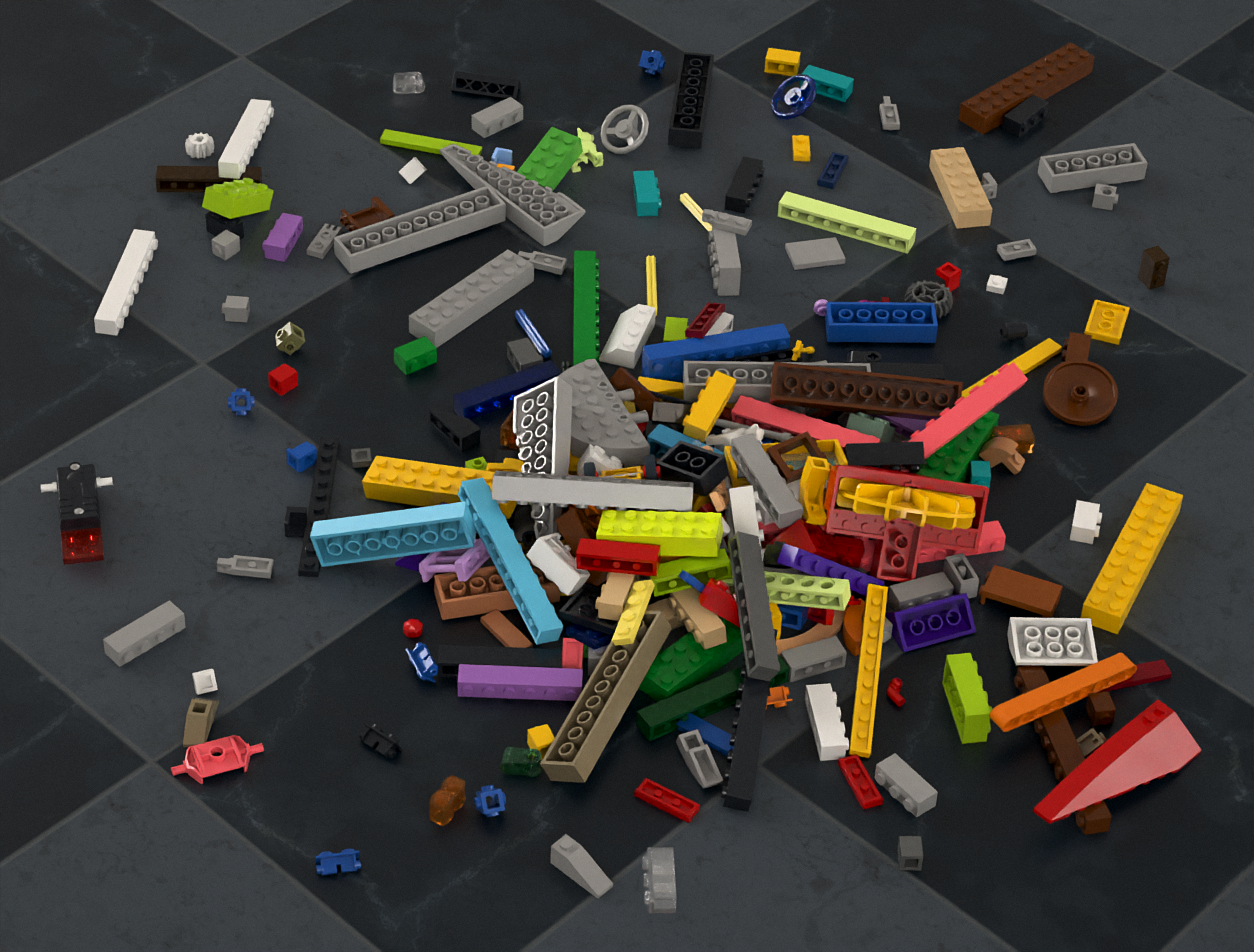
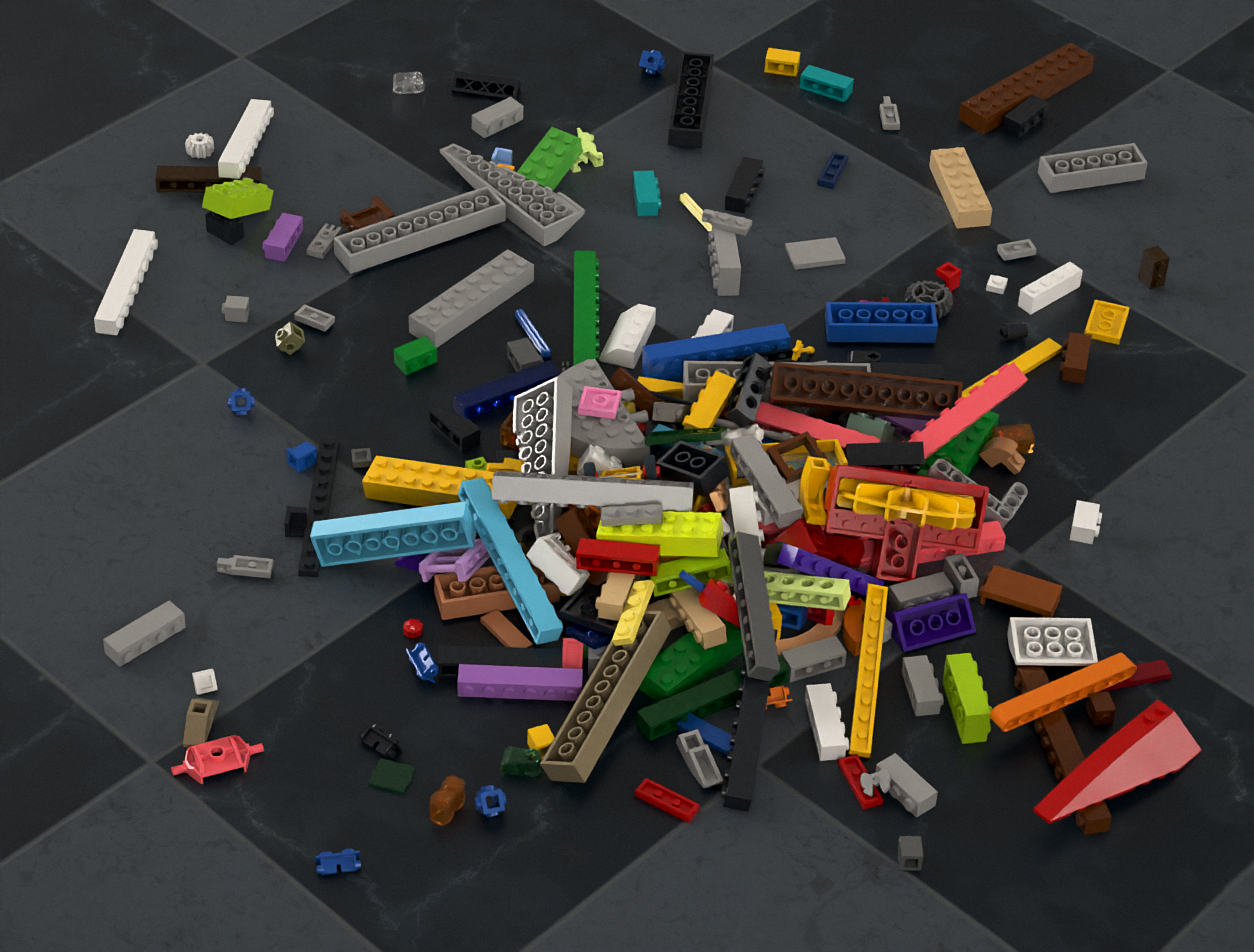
(79, 512): piece -> none
(225, 245): light grey brick -> none
(283, 379): red brick -> none
(314, 317): none -> light grey plate
(392, 776): none -> clear green piece
(412, 170): white panel -> none
(422, 143): lime tile -> none
(545, 261): light grey hinge -> none
(579, 866): light grey slope -> none
(599, 402): none -> bright pink tile
(625, 129): light grey piece -> none
(631, 515): none -> light grey plate
(651, 282): light yellow axle -> none
(660, 880): clear brick -> none
(675, 329): lime brick -> none
(686, 435): none -> dark green tile
(705, 320): dark red tile -> none
(748, 390): none -> black brick
(797, 98): clear blue piece -> none
(801, 148): yellow plate -> none
(820, 307): lavender plate -> none
(846, 222): yellowish green brick -> none
(882, 777): none -> light grey piece
(893, 692): red arm -> none
(921, 685): none -> light grey brick
(980, 473): teal brick -> none
(989, 185): light grey bracket -> none
(995, 509): none -> light grey beam
(1050, 288): none -> white brick
(1080, 392): reddish brown dish -> none
(1090, 742): dark tan bracket -> none
(1104, 197): light grey brick -> none
(1131, 558): yellow brick -> none

